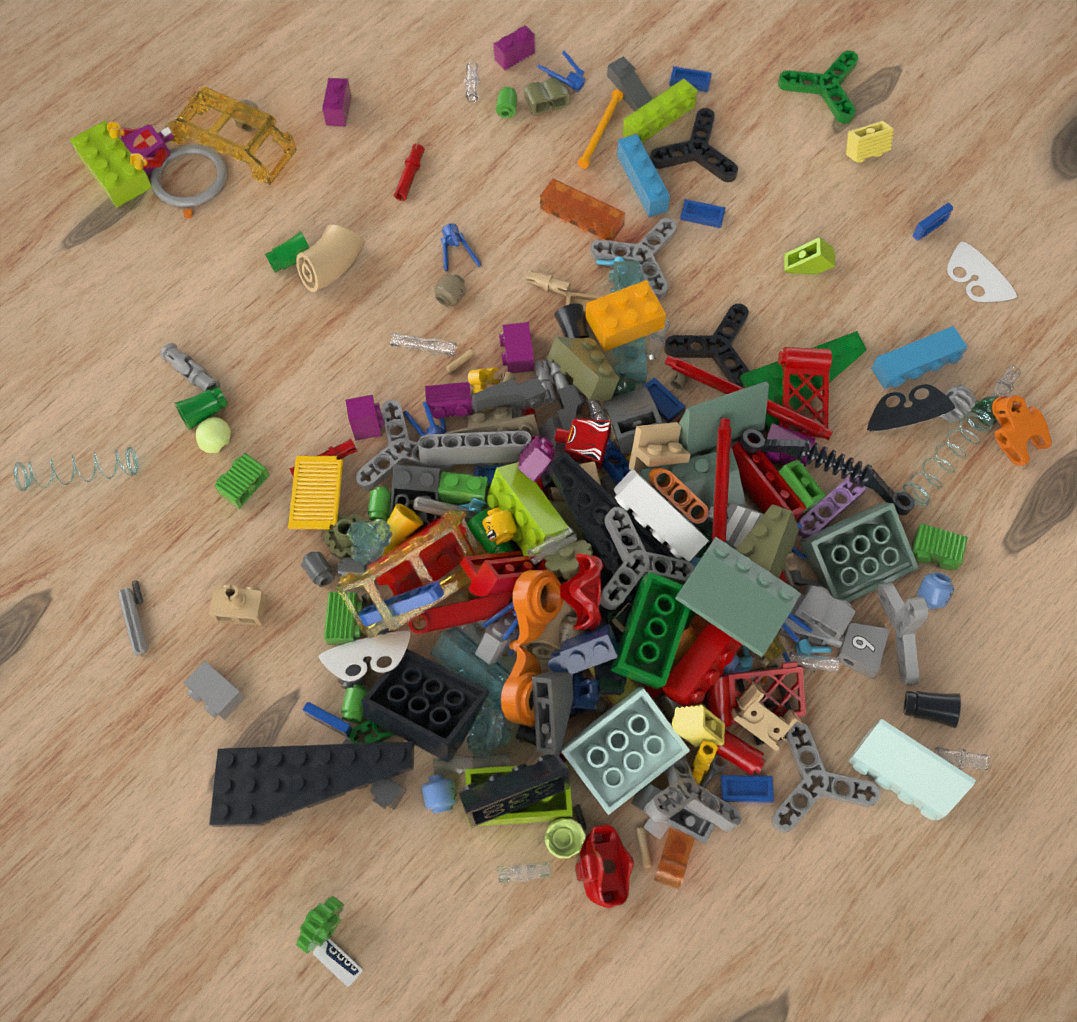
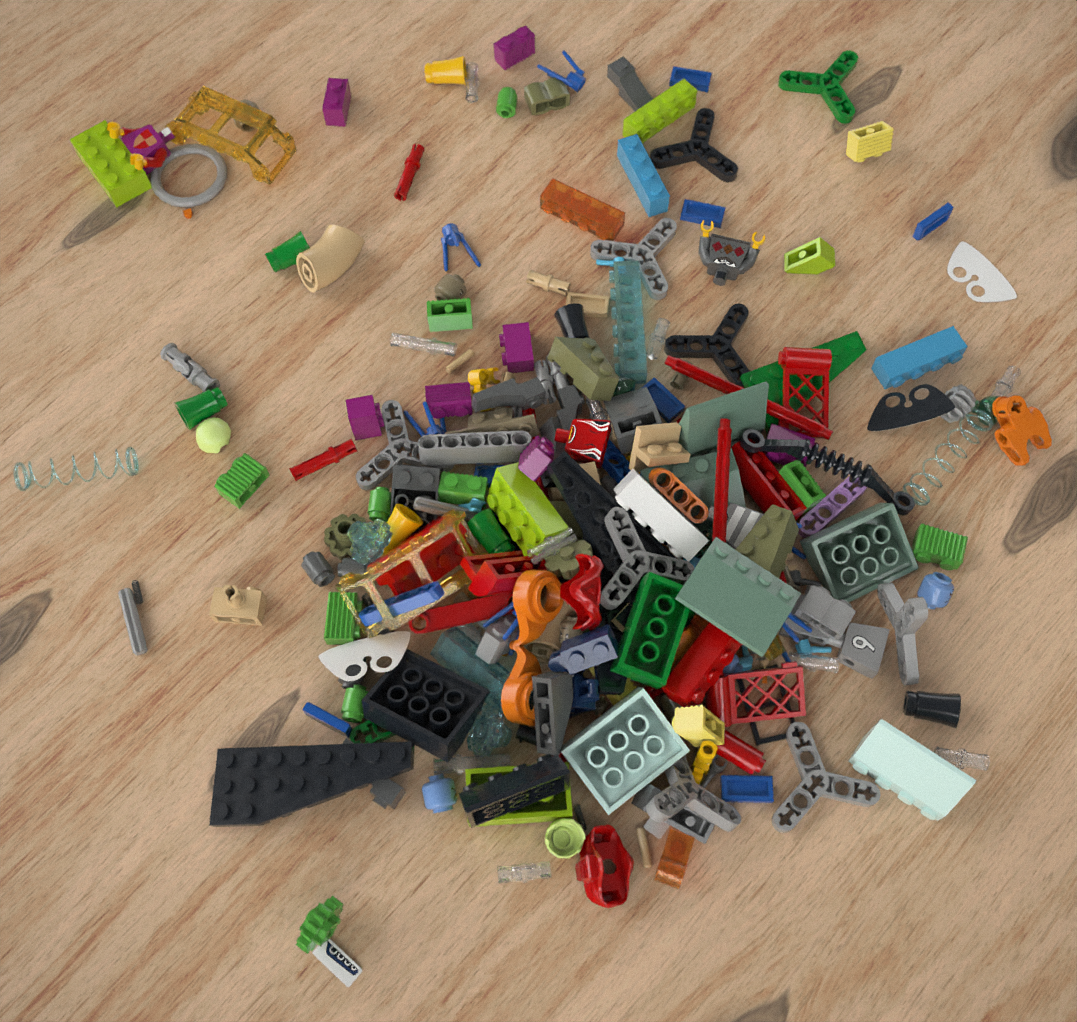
(213, 690): light grey brick -> none
(315, 492): yellow window -> none
(446, 71): none -> yellow plant
(449, 315): none -> bright green brick
(499, 525): yellow head -> none
(583, 161): light orange bar -> none
(625, 315): light orange brick -> none
(726, 256): none -> dark grey torso
(762, 721): tan piece -> none

